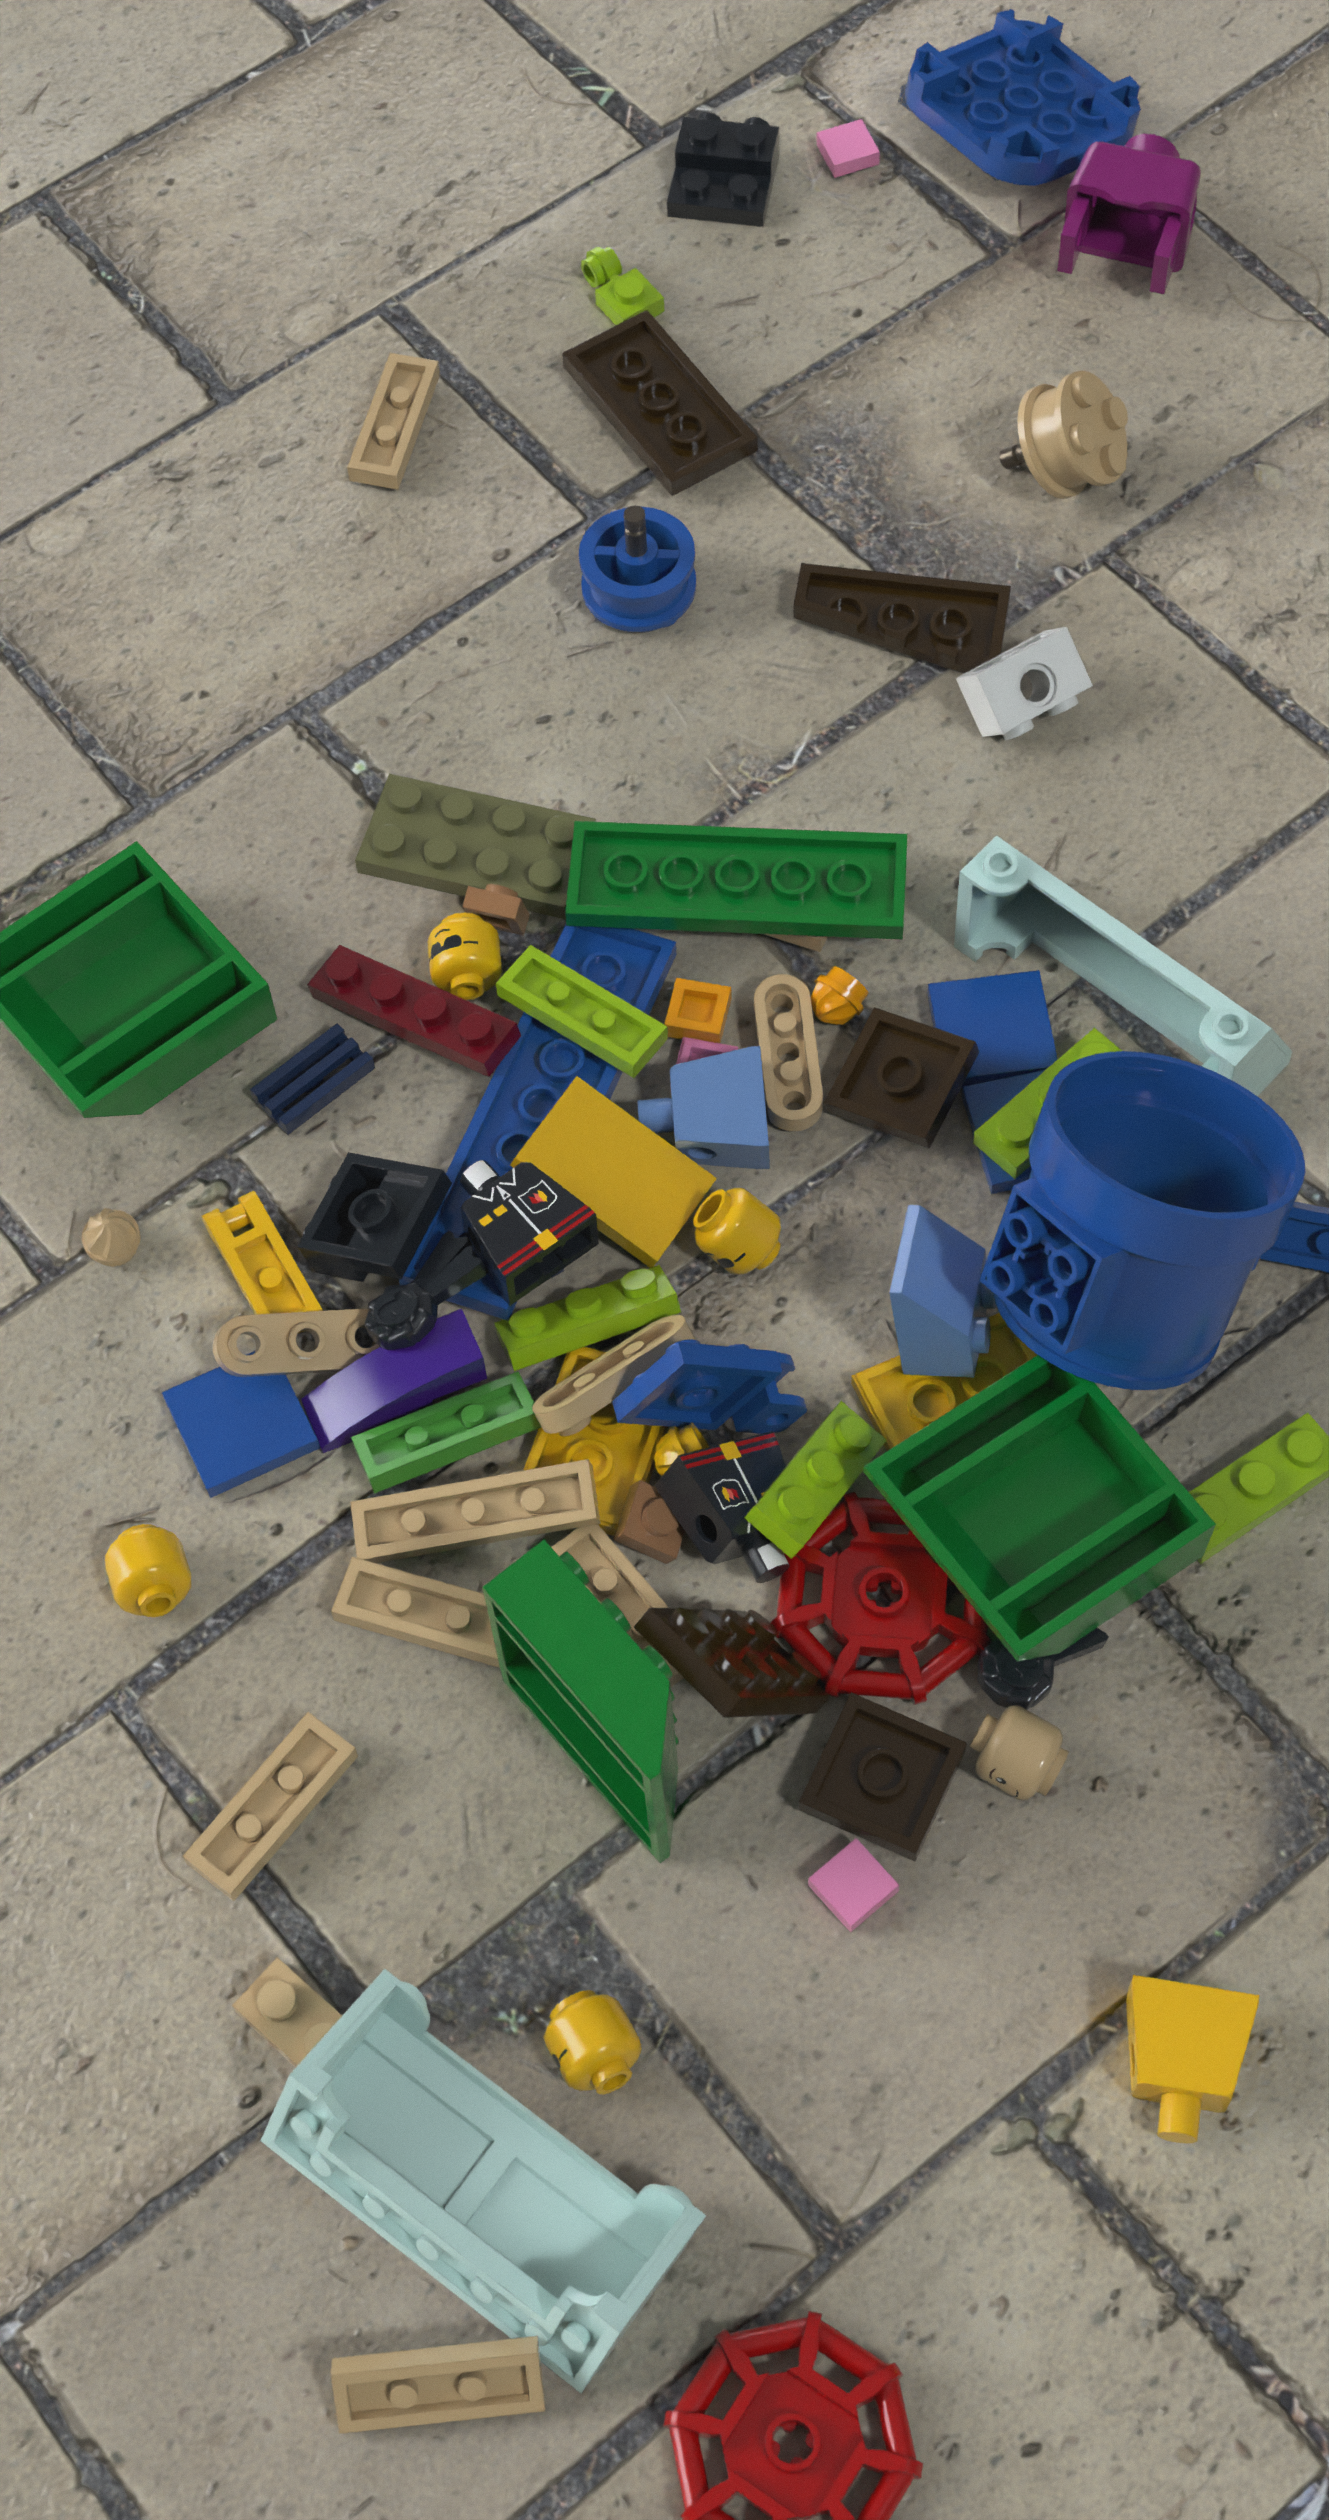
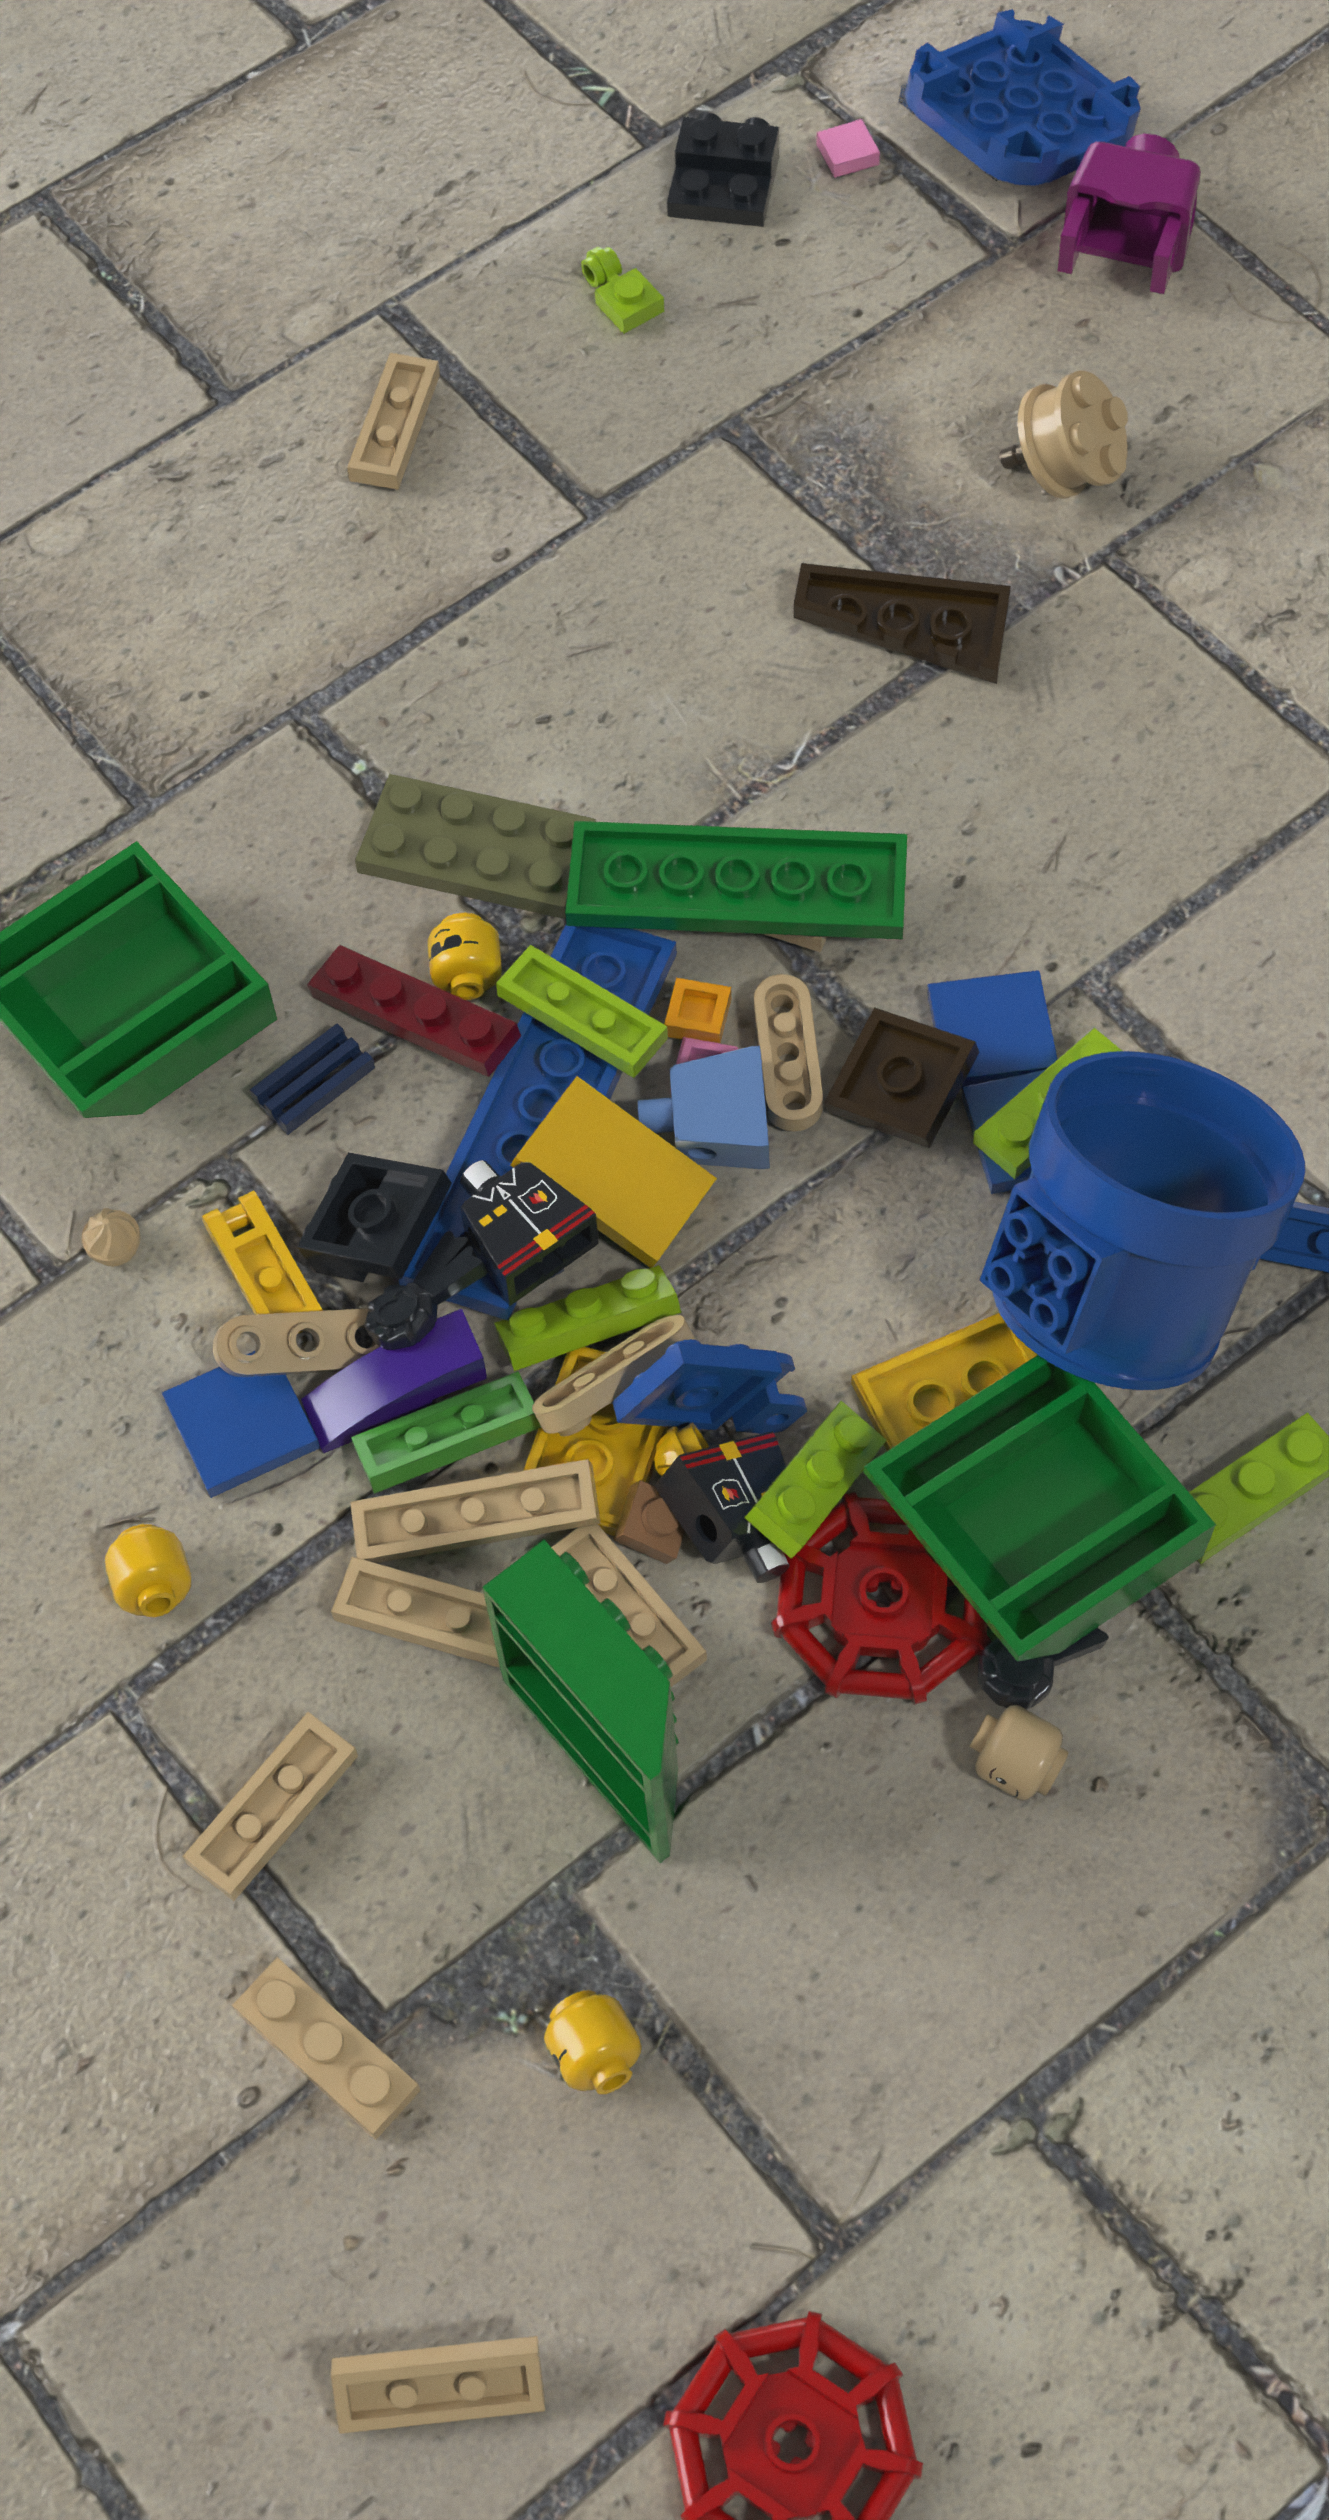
(476, 2183): light aqua windscreen -> none
(498, 907): medium nougat plate -> none
(637, 569): blue wheel -> none
(660, 402): dark brown plate -> none
(734, 1661): dark brown plate -> none
(737, 1230): yellow head -> none
(837, 997): light orange plate -> none
(853, 1885): bright pink tile -> none
(882, 1776): dark brown plate -> none
(939, 1298): medium blue slope -> none
(995, 691): white brick -> none
(1015, 902): light aqua windscreen -> none
(1186, 2049): yellow torso -> none

